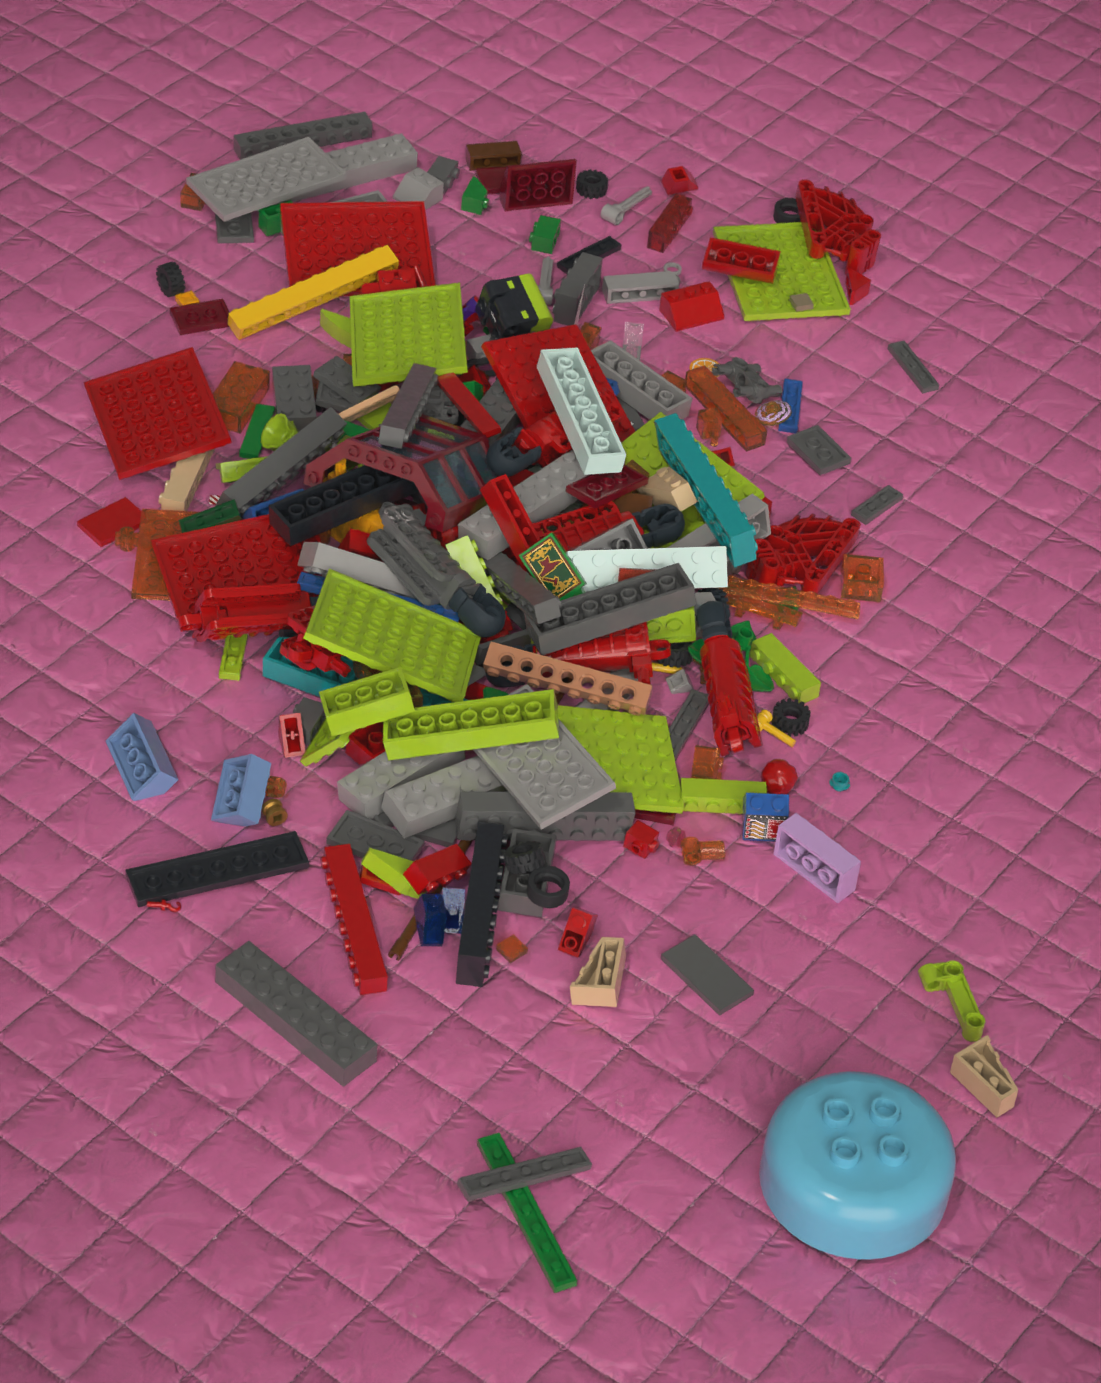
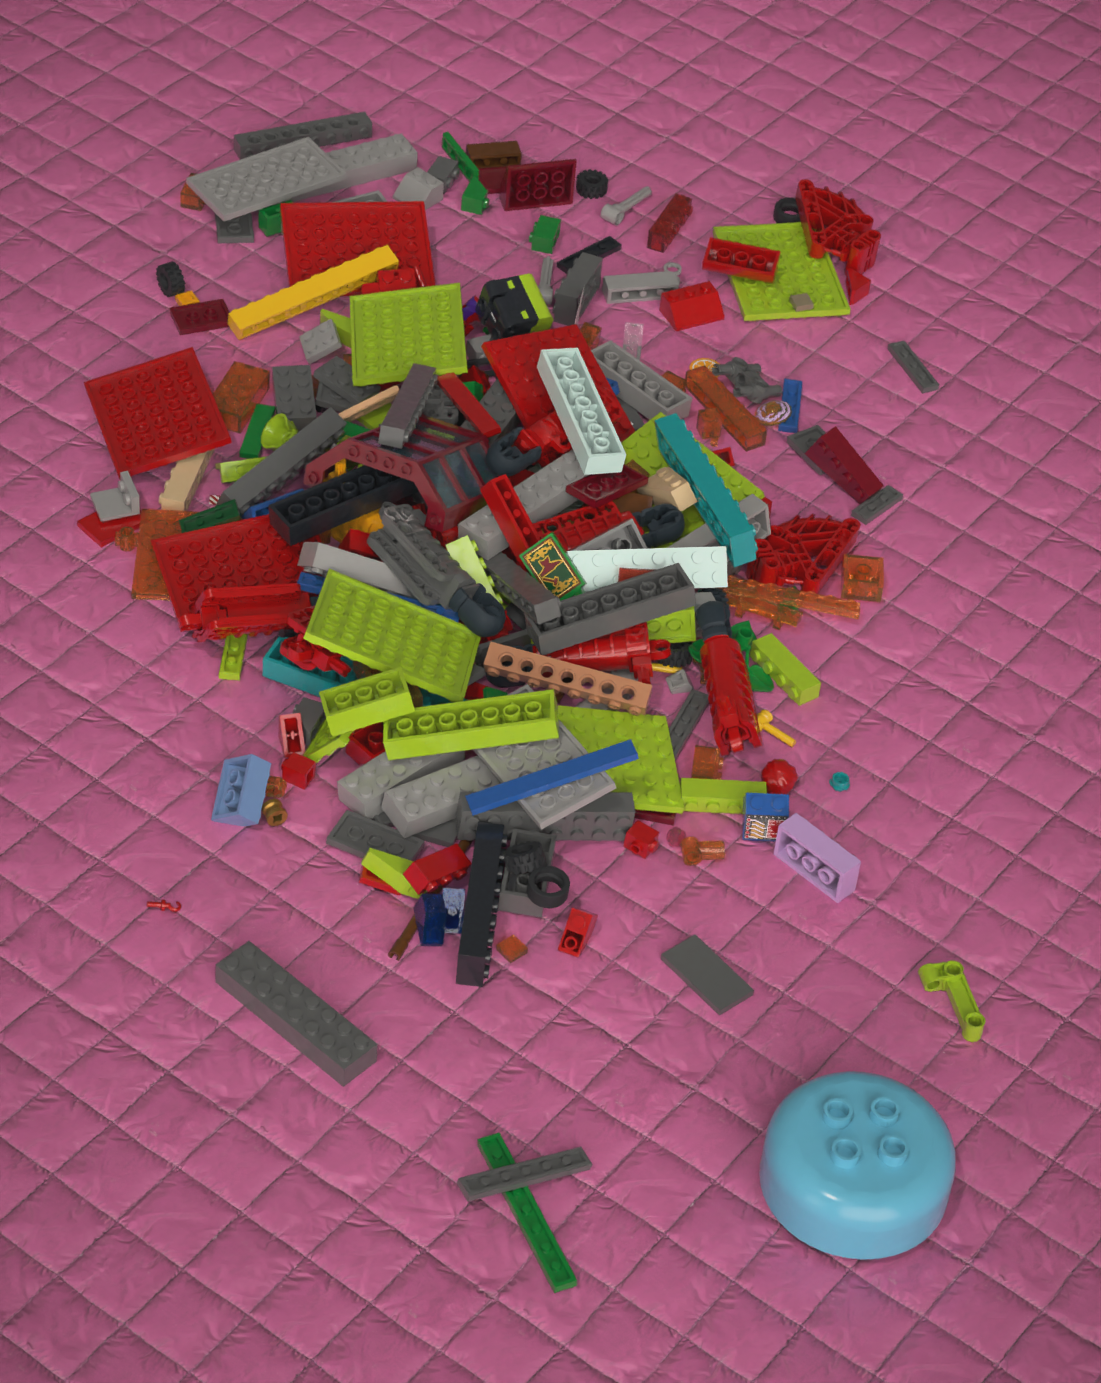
(118, 501): none -> light grey bracket
(141, 758): medium blue slope -> none
(217, 868): black plate -> none
(298, 770): none -> red brick
(320, 341): none -> light grey plate
(354, 919): red brick -> none
(456, 153): none -> green tile
(551, 777): none -> blue tile
(602, 976): tan wedge -> none
(678, 180): red slope -> none
(794, 709): black tyre -> none
(844, 465): none -> dark red wedge
(985, 1077): tan wedge -> none

